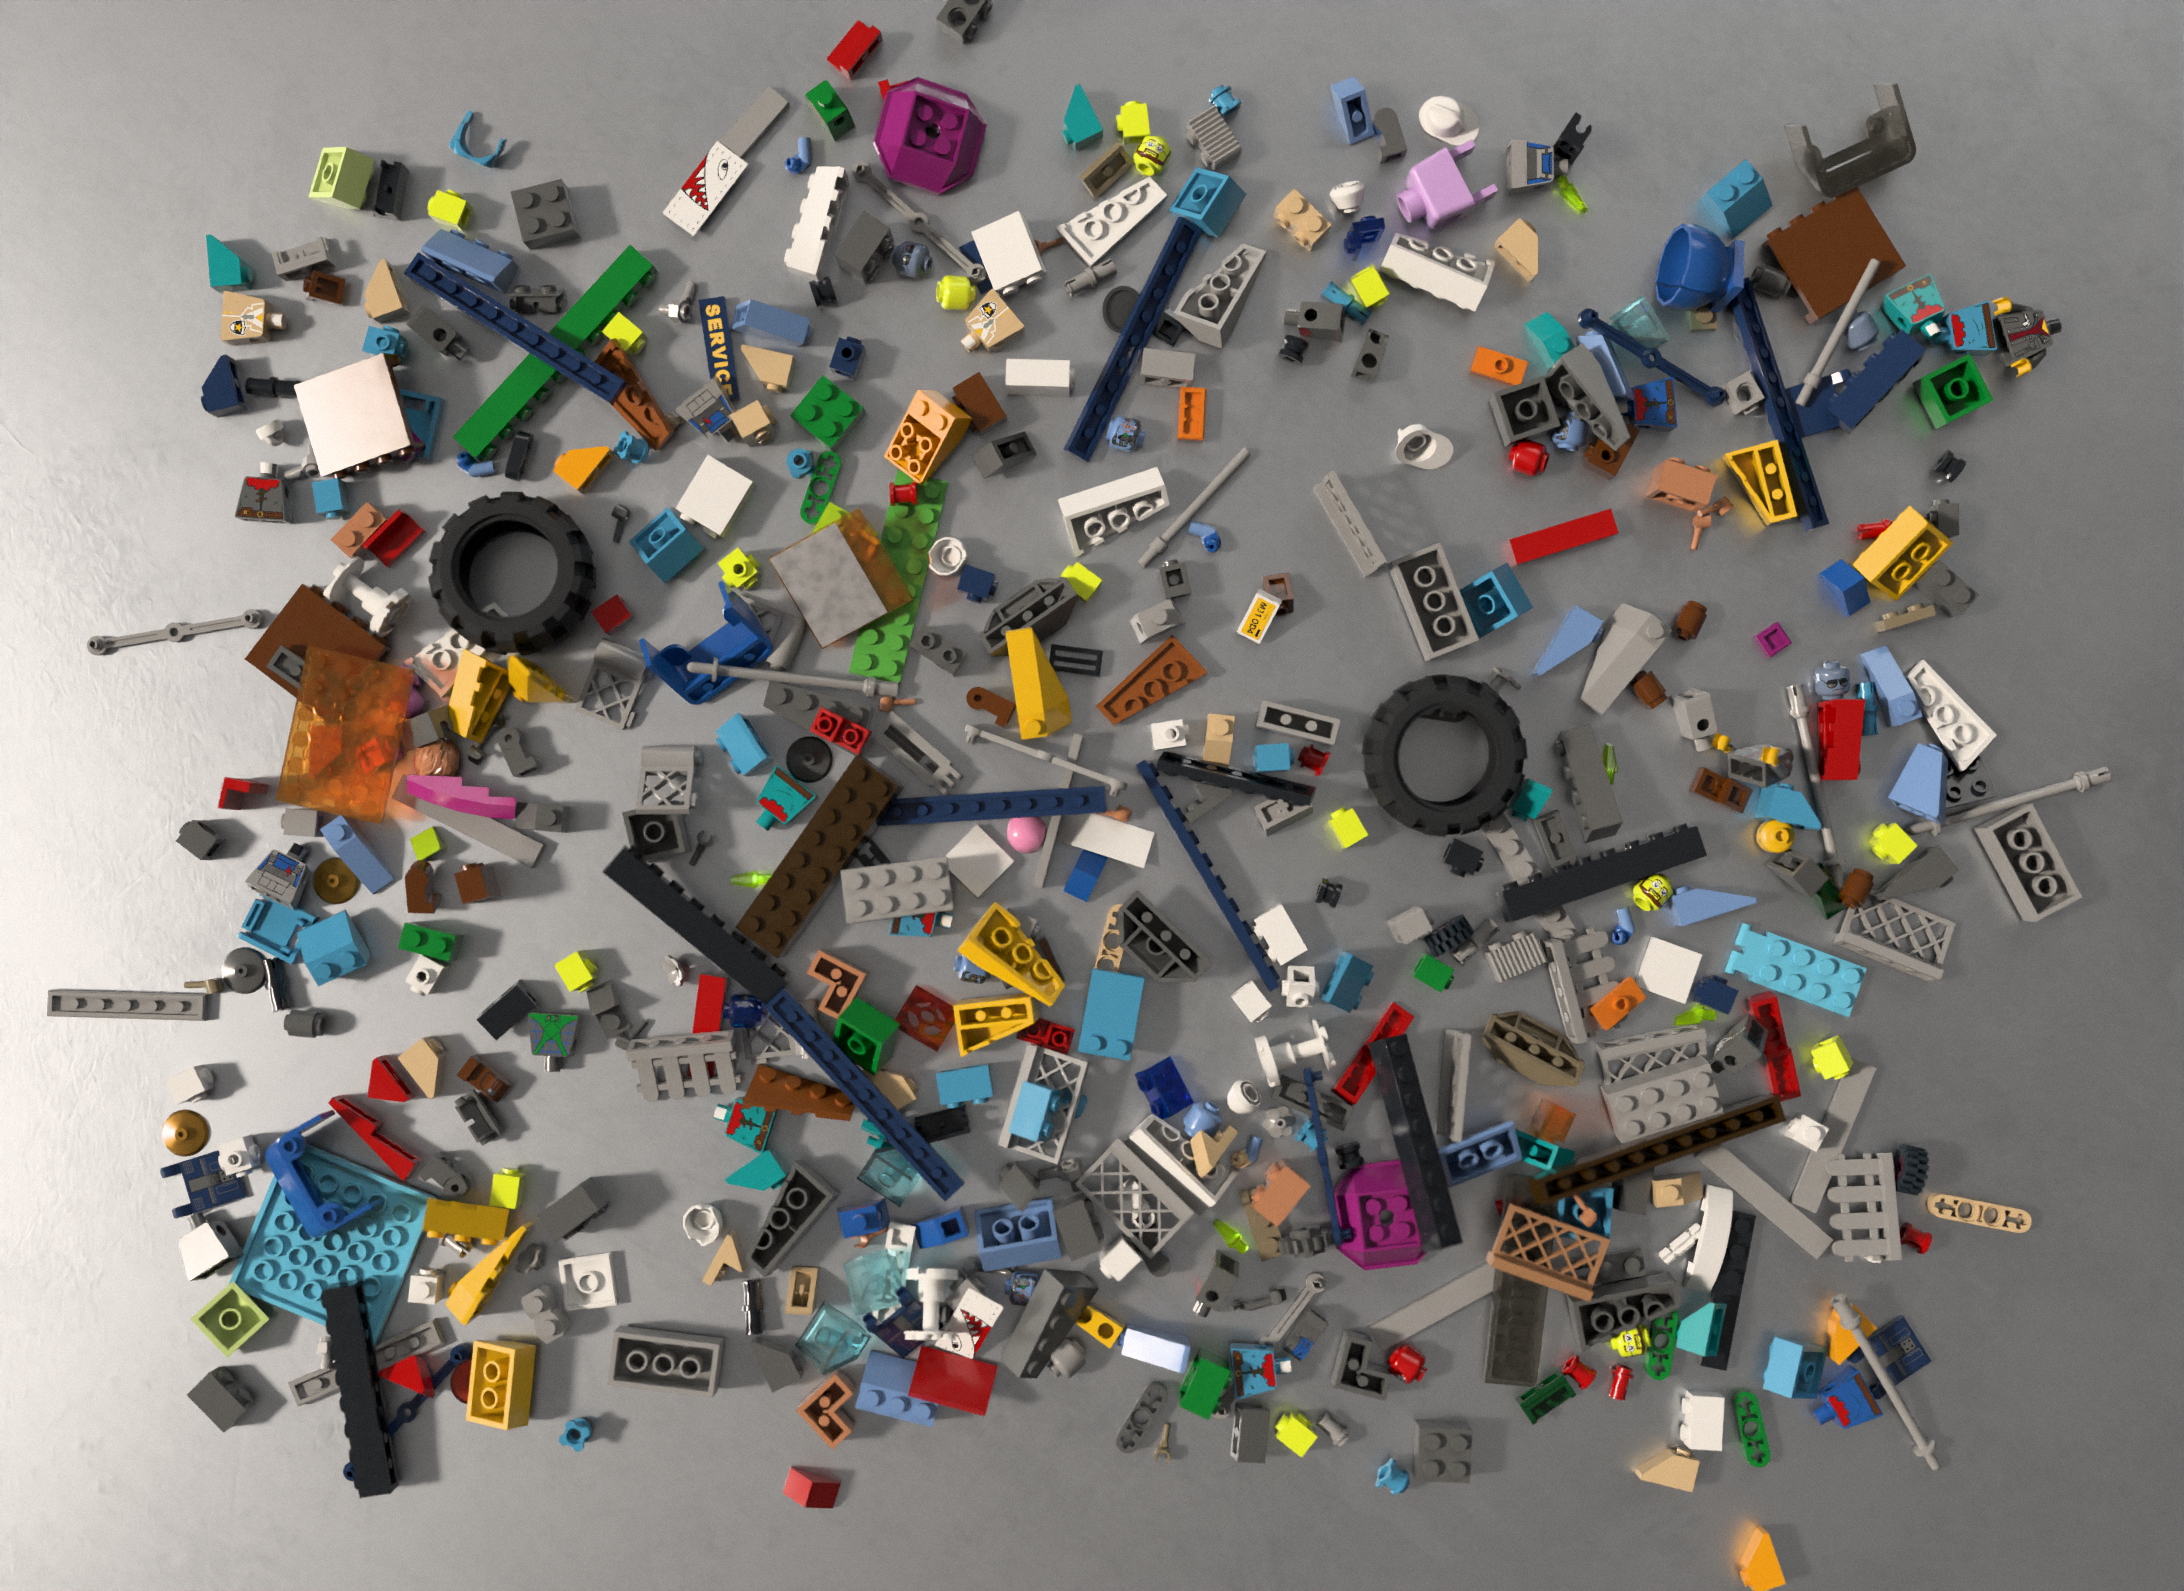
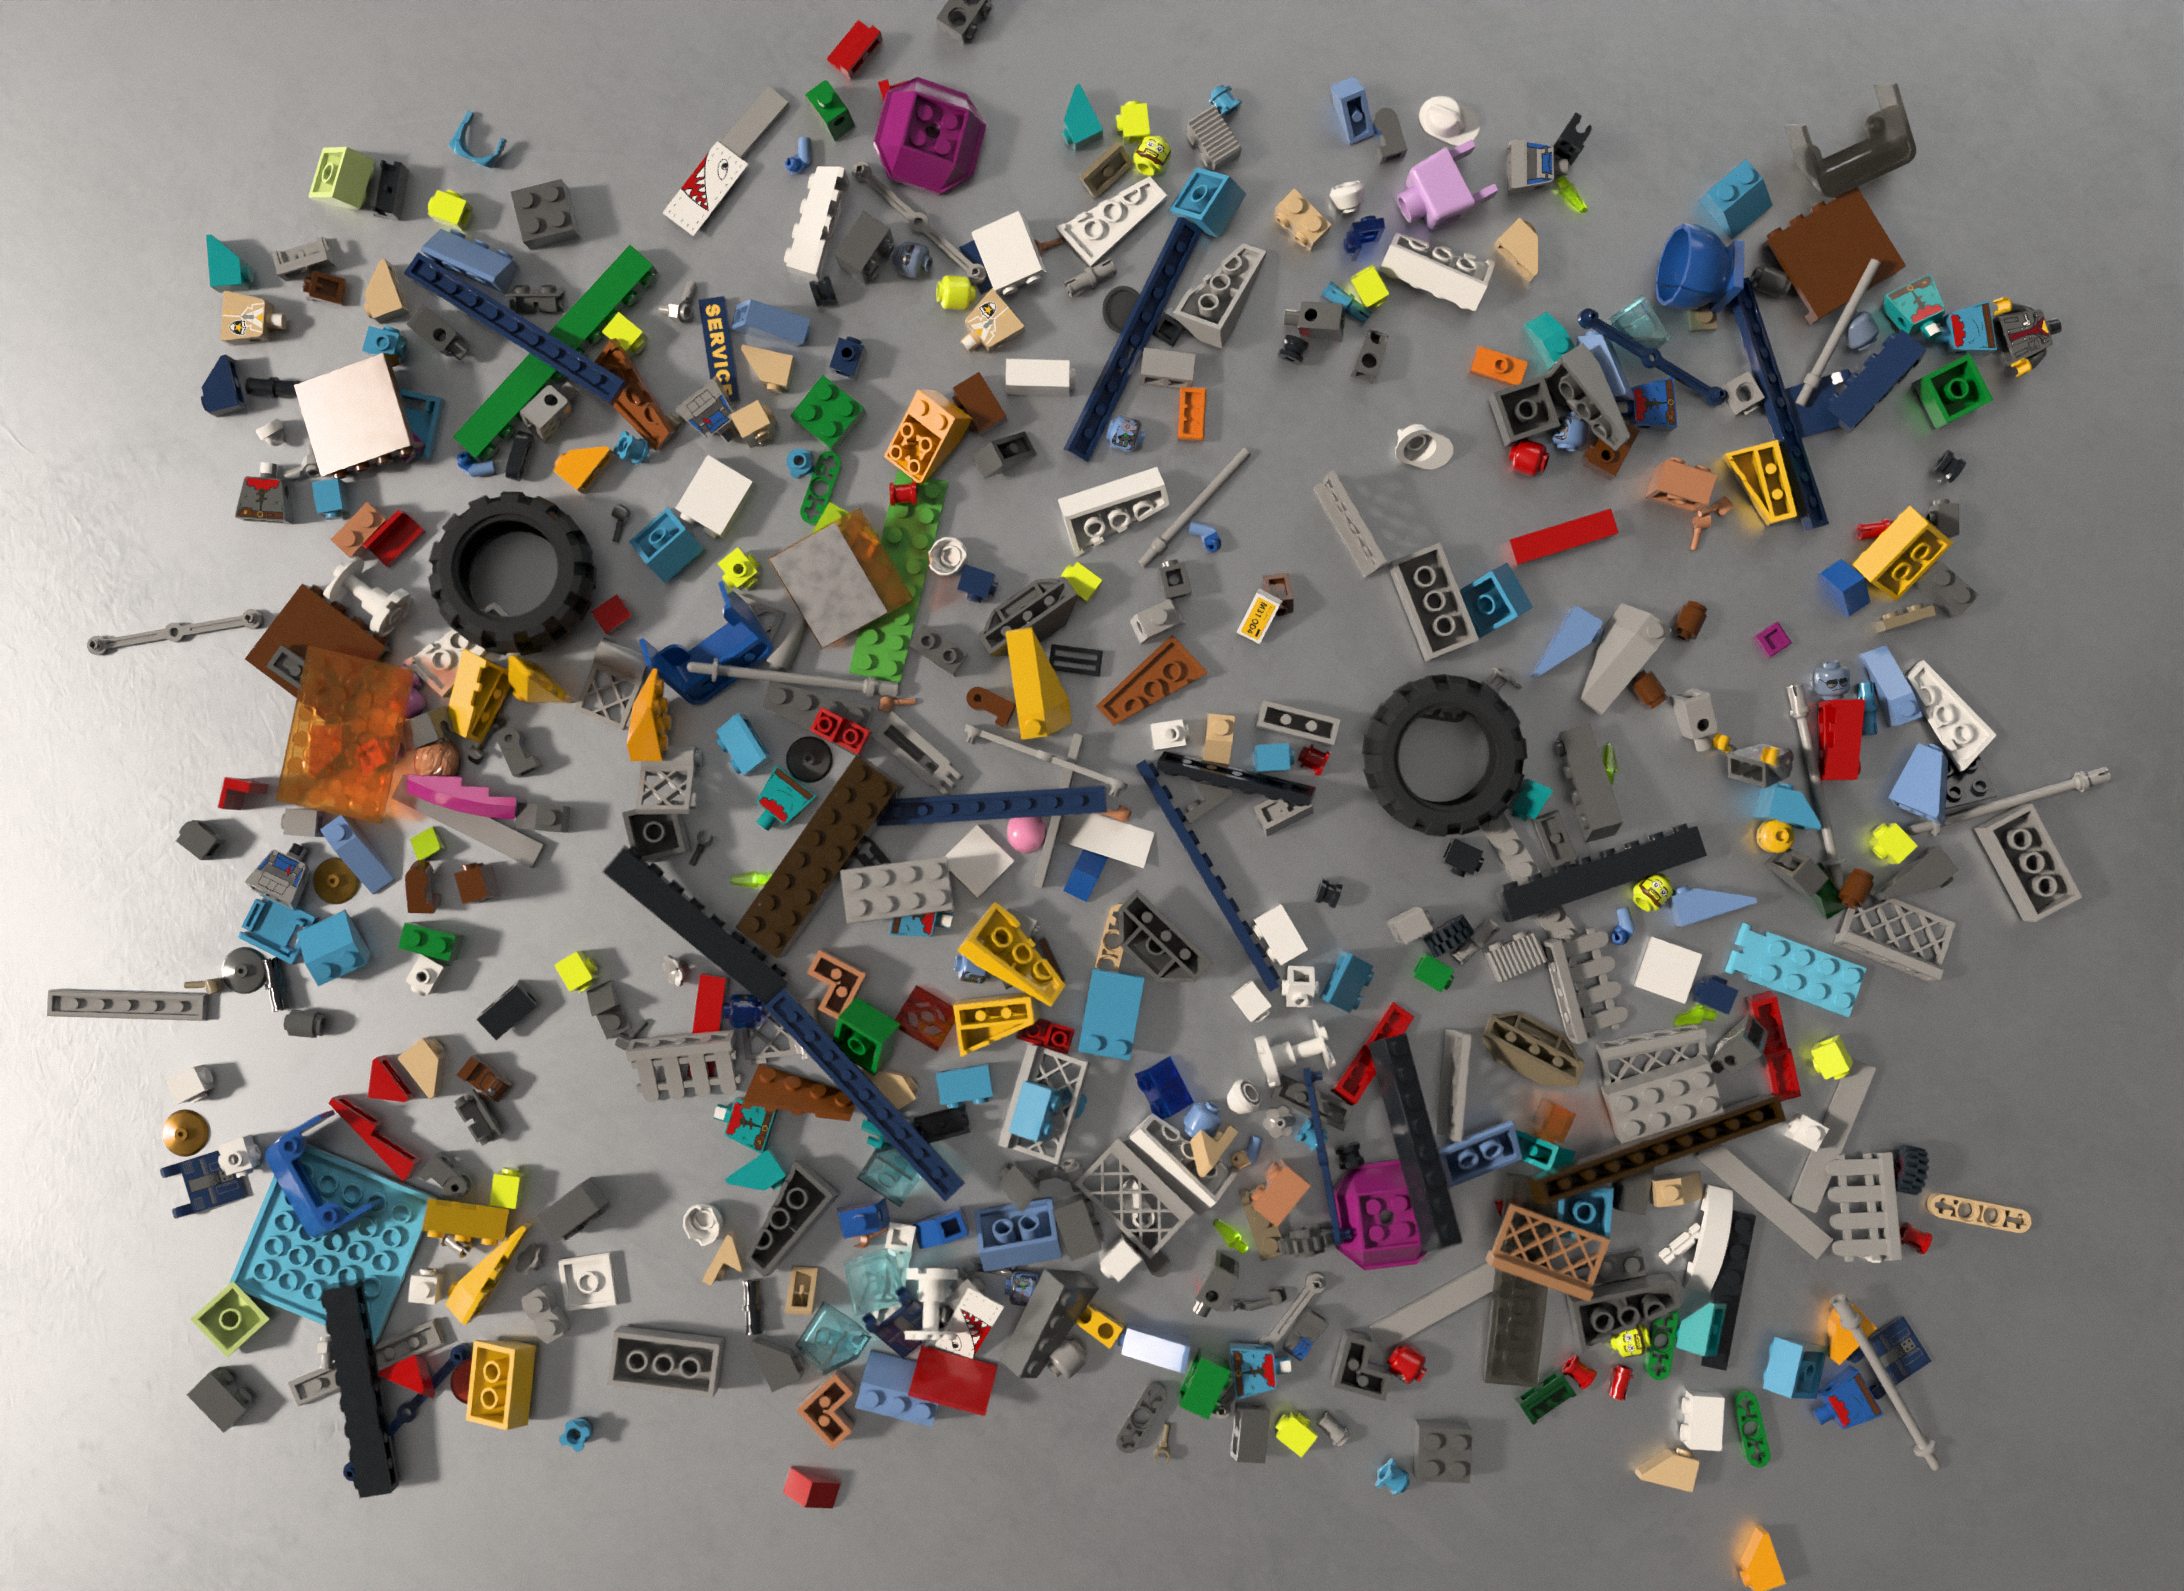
(207, 1247): torso -> none
(548, 411): none -> light grey torso
(554, 1036): torso -> none
(649, 722): none -> light orange slope
(1347, 827): neon yellow brick -> none
(1588, 1217): nougat hand -> none
(1617, 1003): orange plate -> none
(1721, 790): reddish brown slope -> none

